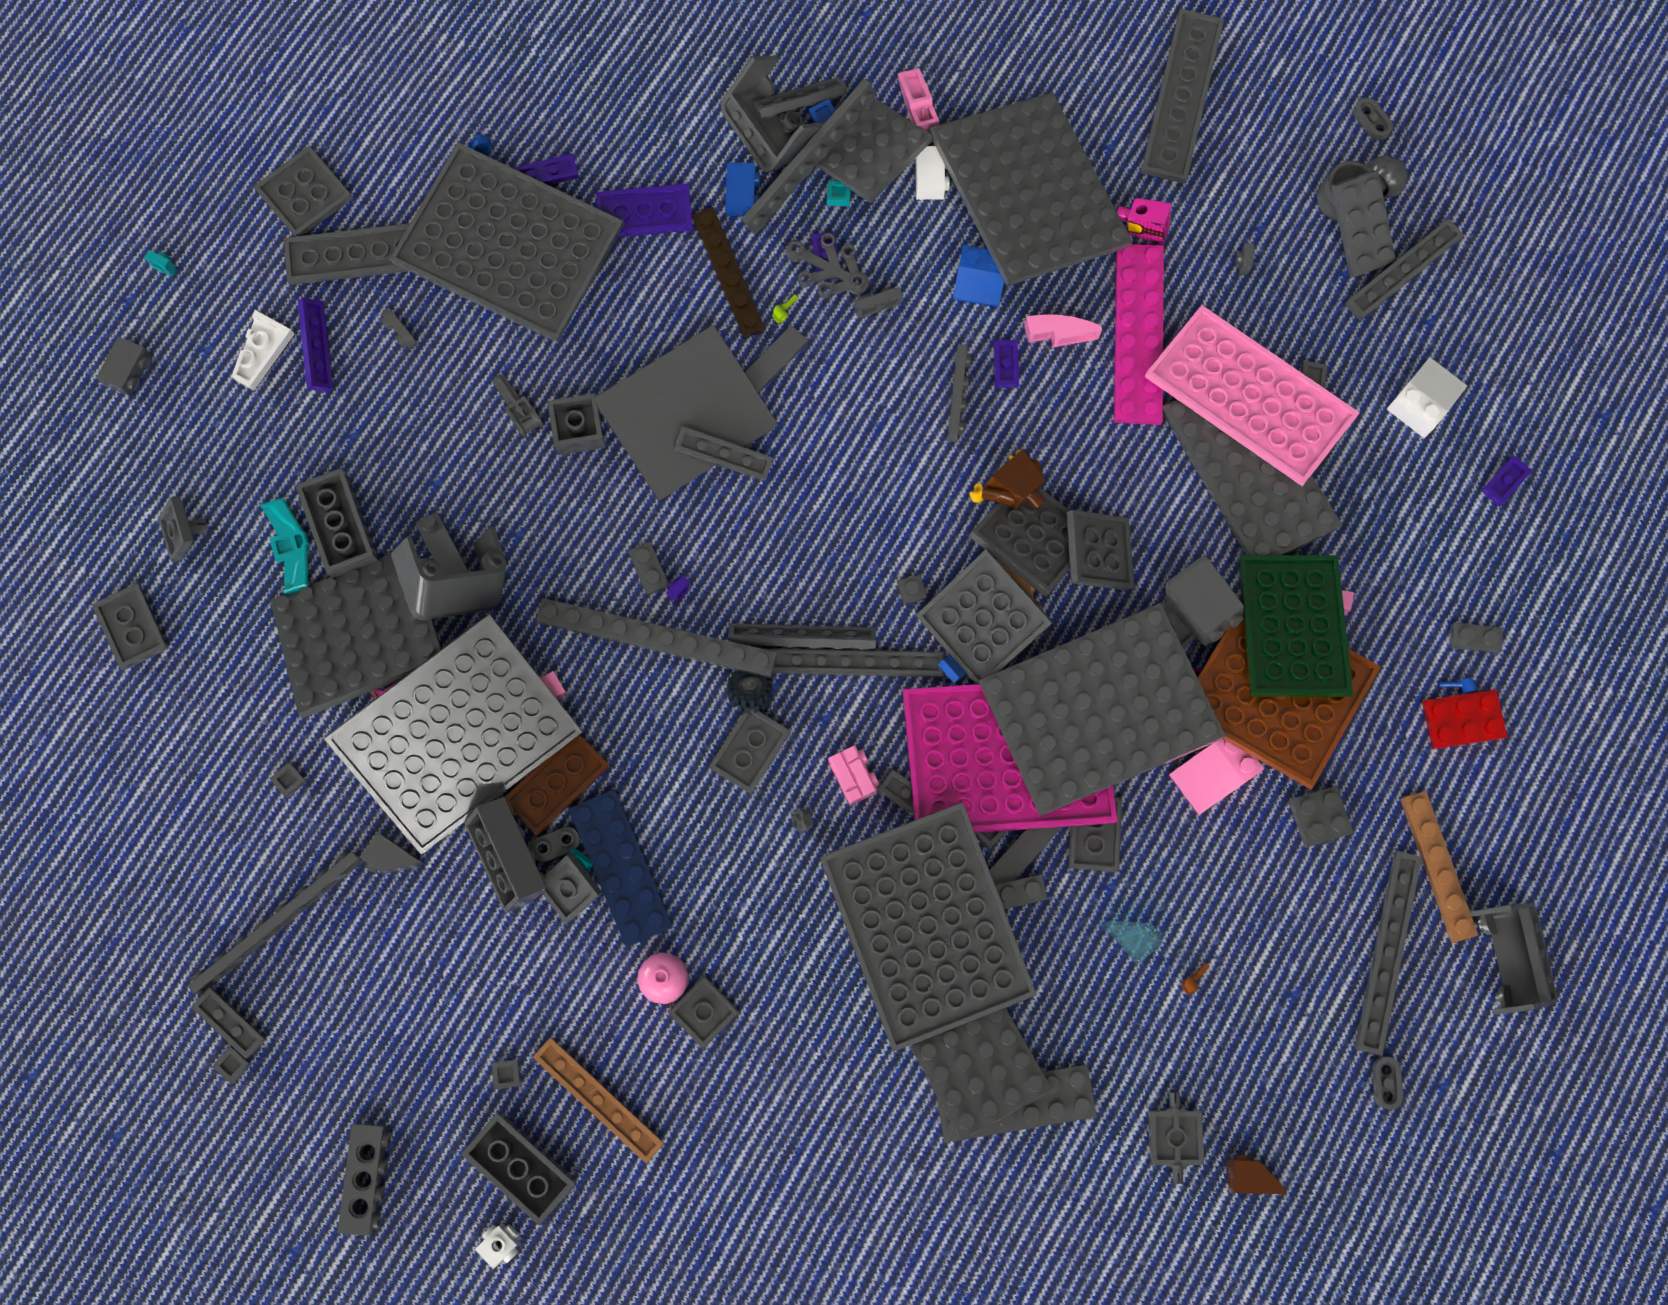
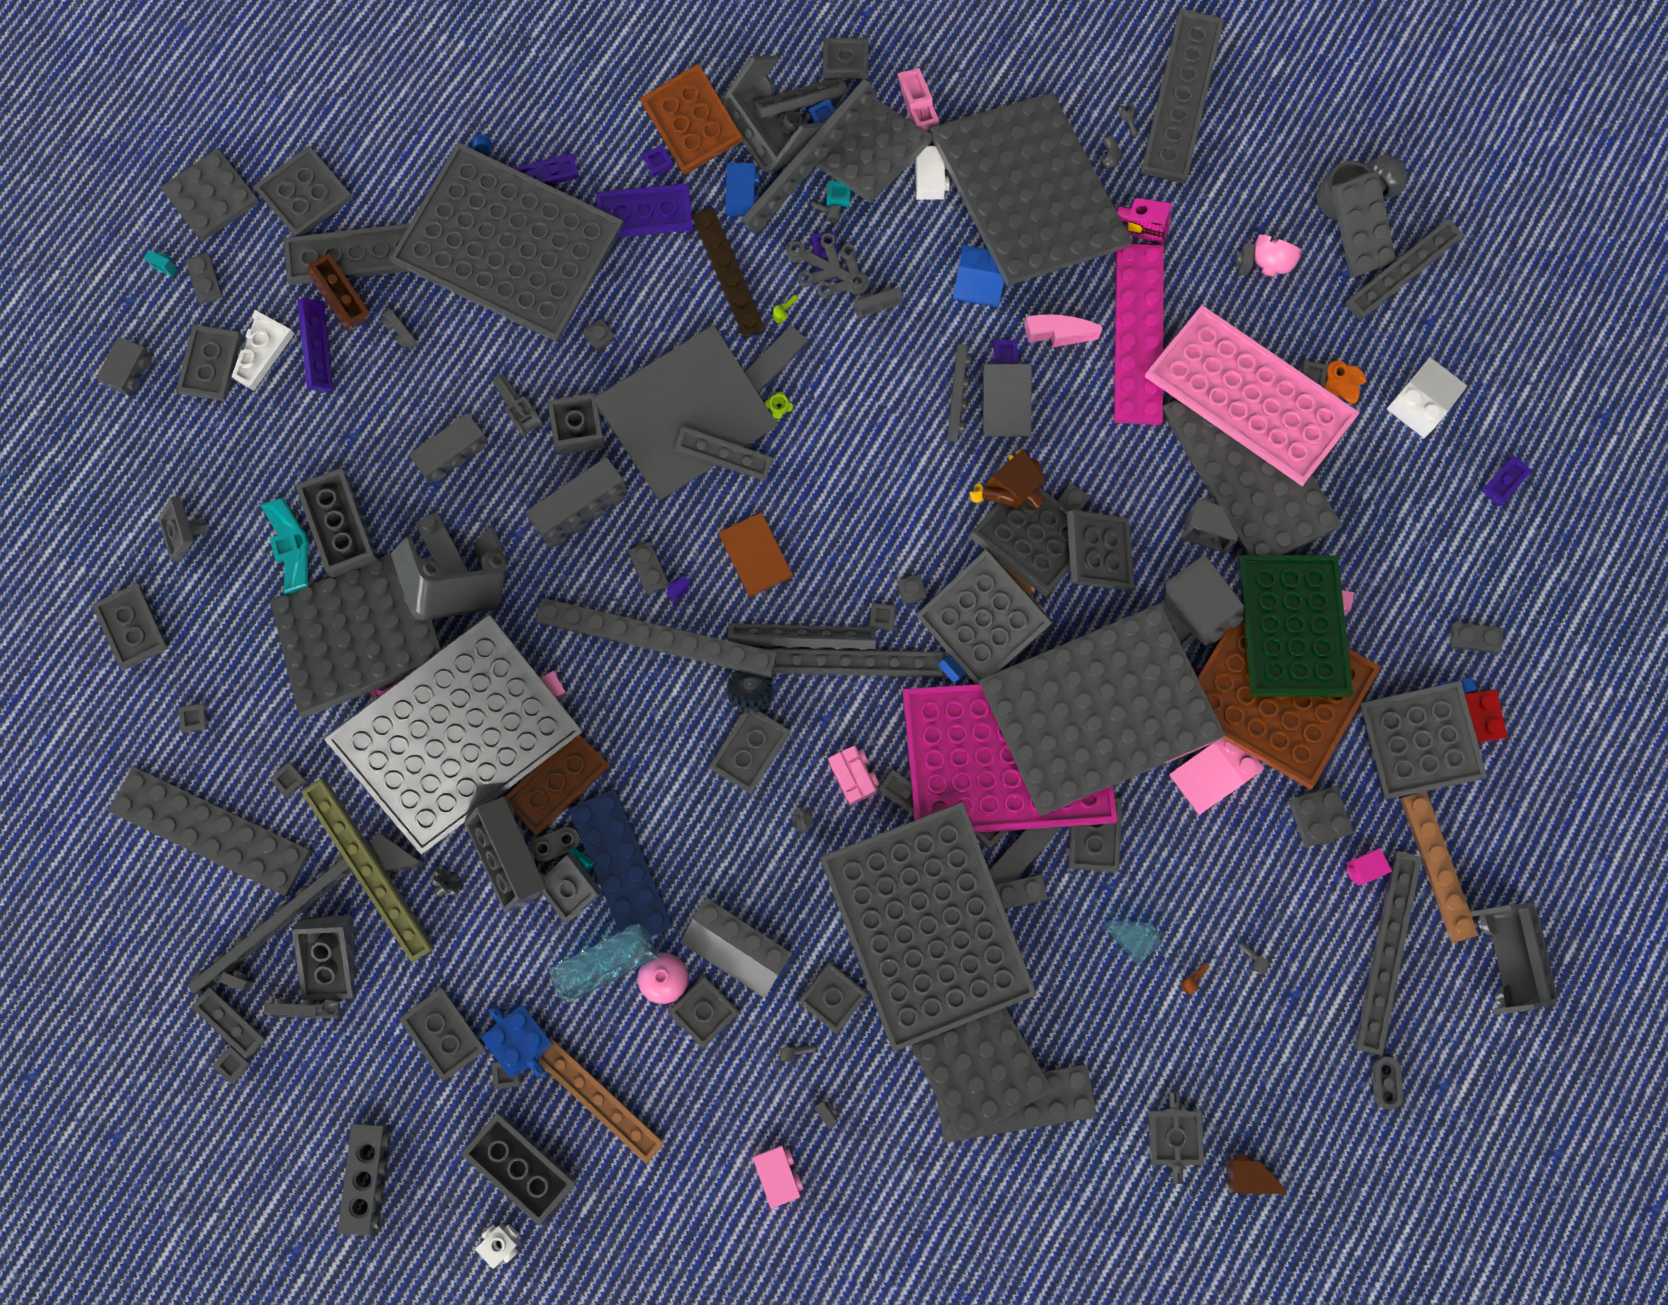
(193, 718): none -> dark grey plate
(204, 278): none -> dark grey plate
(209, 195): none -> dark grey plate
(209, 363): none -> dark grey plate
(210, 831): none -> dark grey plate
(237, 980): none -> dark grey plate
(304, 1009): none -> dark grey hinge
(325, 957): none -> dark grey slope
(338, 292): none -> reddish brown brick
(367, 869): none -> olive tile
(442, 1034): none -> dark grey plate
(445, 882): none -> dark grey plant
(449, 449): none -> dark grey brick
(517, 1041): none -> blue plate
(577, 503): none -> dark grey brick
(599, 335): none -> dark grey plate
(603, 963): none -> clear light blue brick
(657, 161): none -> dark purple plate
(691, 119): none -> dark orange plate
(736, 947): none -> dark grey slope
(755, 555): none -> dark orange tile
(777, 1176): none -> bright pink brick
(779, 398): none -> lime plate
(787, 1053): none -> dark grey hand
(827, 1113): none -> dark grey plate
(833, 214): none -> dark grey hand
(833, 997): none -> dark grey tile
(845, 58): none -> dark grey tile
(882, 616): none -> dark grey tile
(1007, 400): none -> dark grey tile
(1074, 498): none -> dark grey plate
(1113, 154): none -> dark grey arm
(1128, 116): none -> dark grey hand
(1209, 526): none -> dark grey slope
(1260, 964): none -> dark grey hand
(1275, 256): none -> bright pink cylinder
(1347, 383): none -> orange plate
(1368, 867): none -> dark pink brick
(1374, 119): dark grey plate -> none
(1423, 740): none -> dark grey plate

